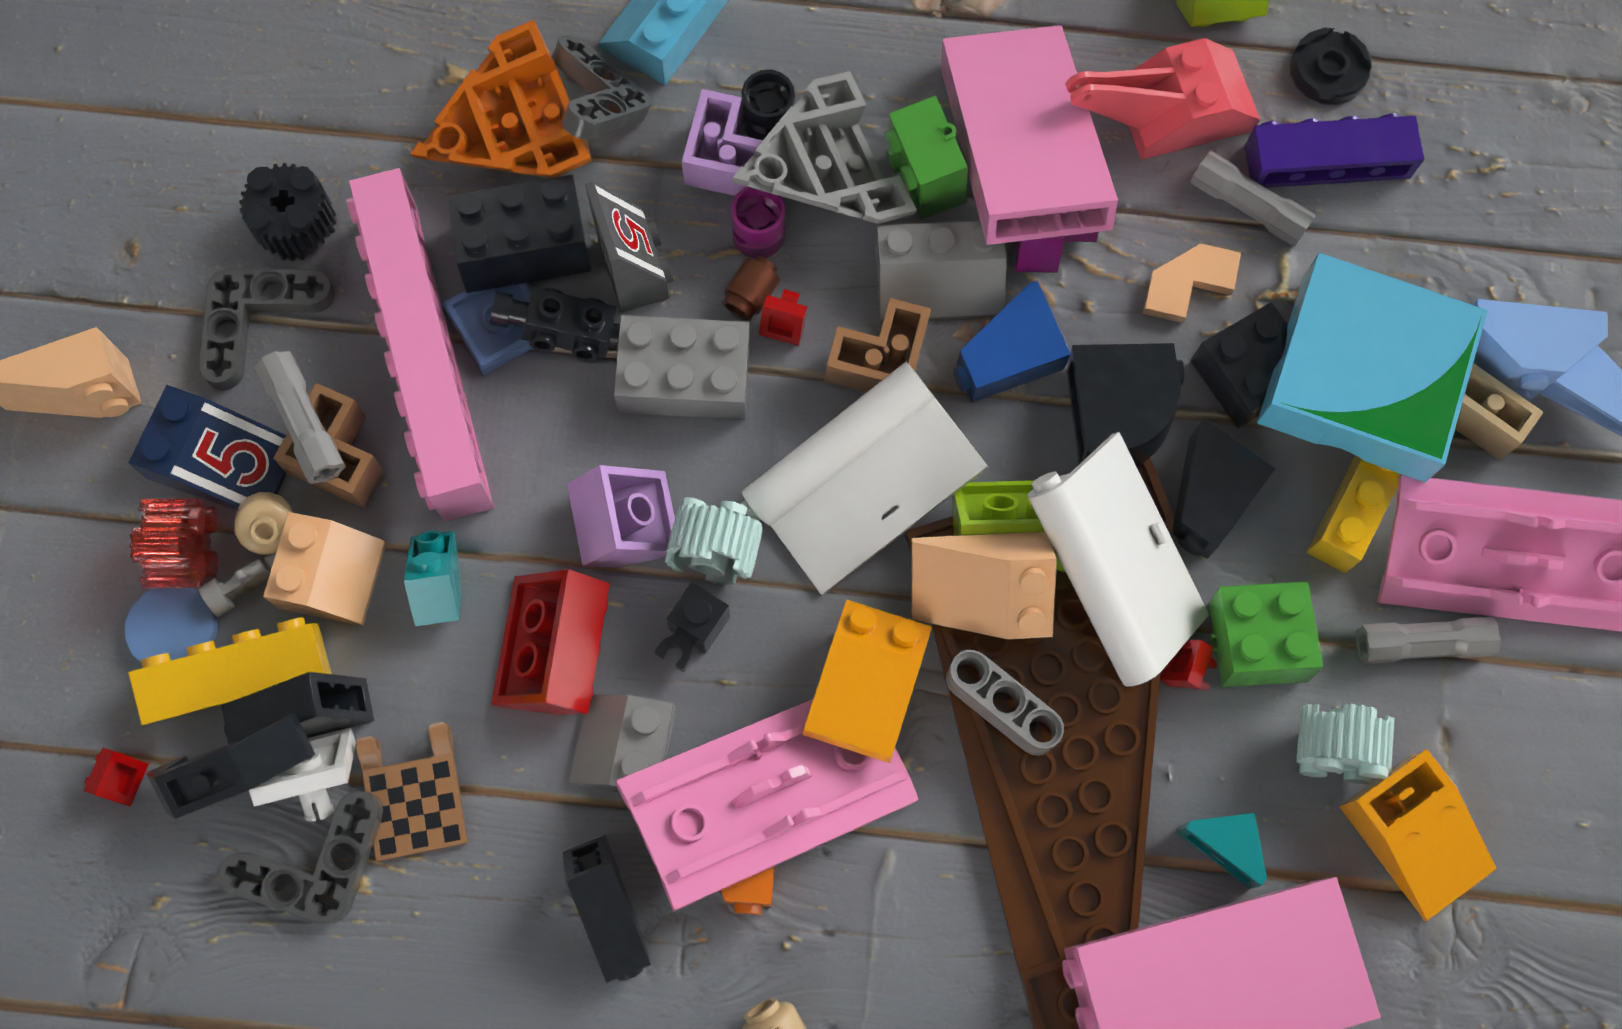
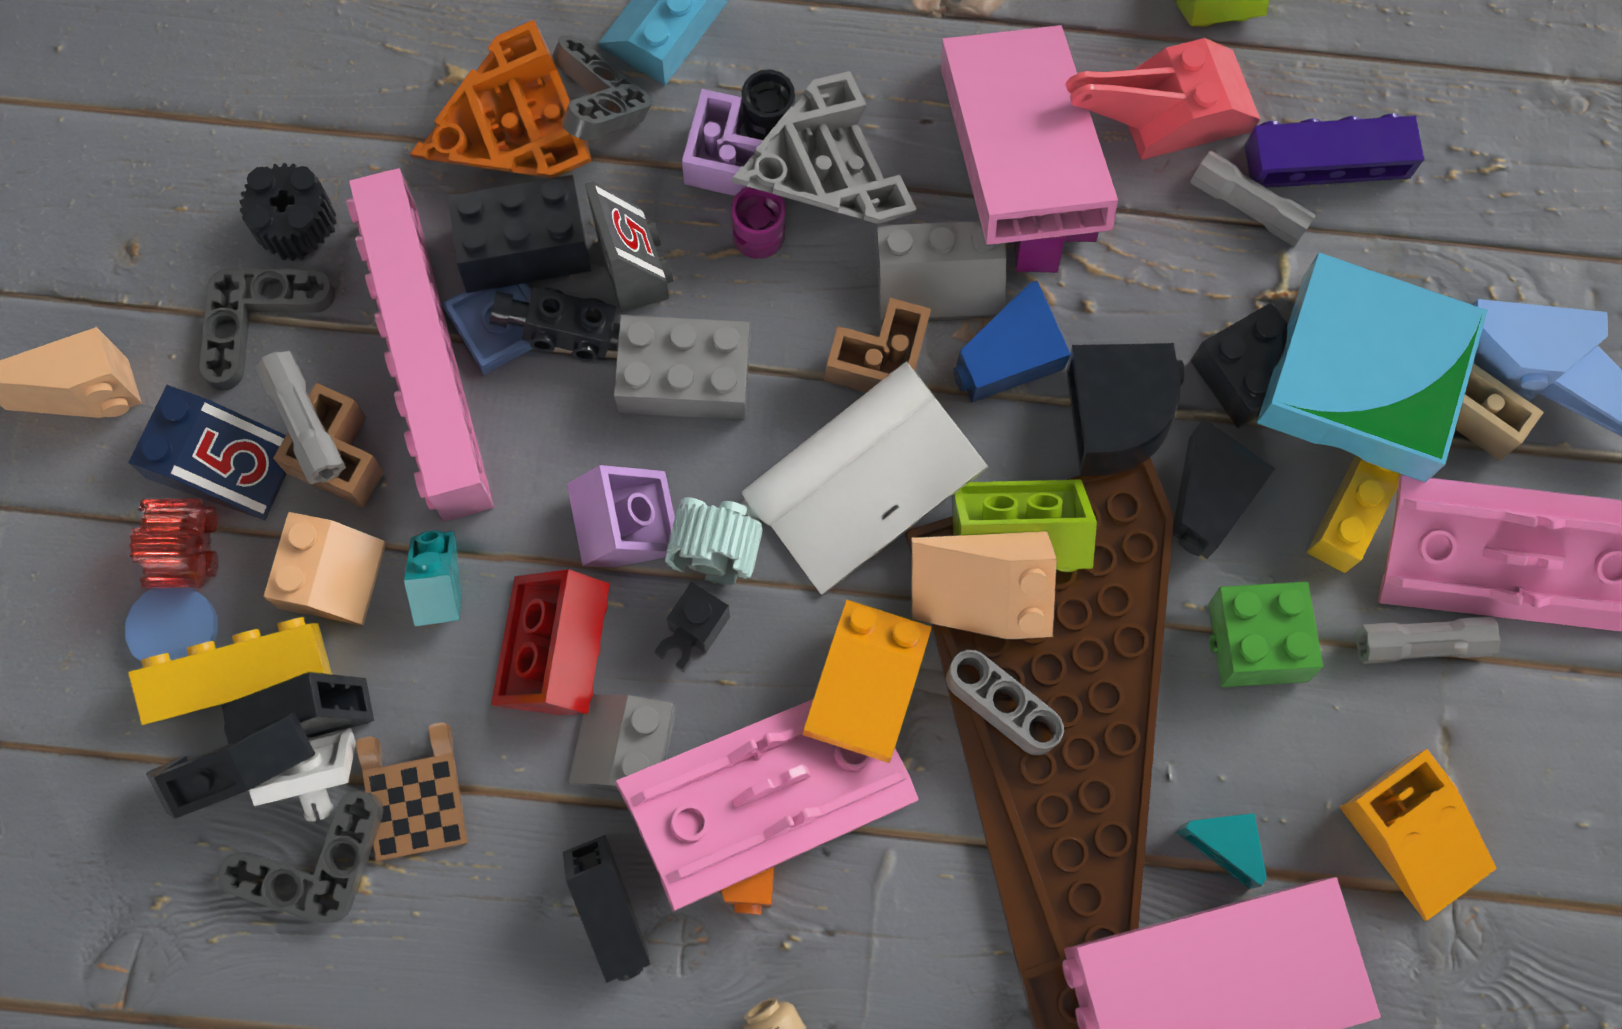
(115, 777): red tile -> none
(220, 596): light grey piece -> none
(261, 522): tan head -> none
(750, 287): copper brick -> none
(783, 318): red tile -> none
(927, 157): bright green brick -> none
(1120, 560): white door -> none
(1189, 666): red tile -> none
(1199, 267): light nougat tile -> none
(1330, 66): black tile -> none
(1345, 743): light aqua brick -> none

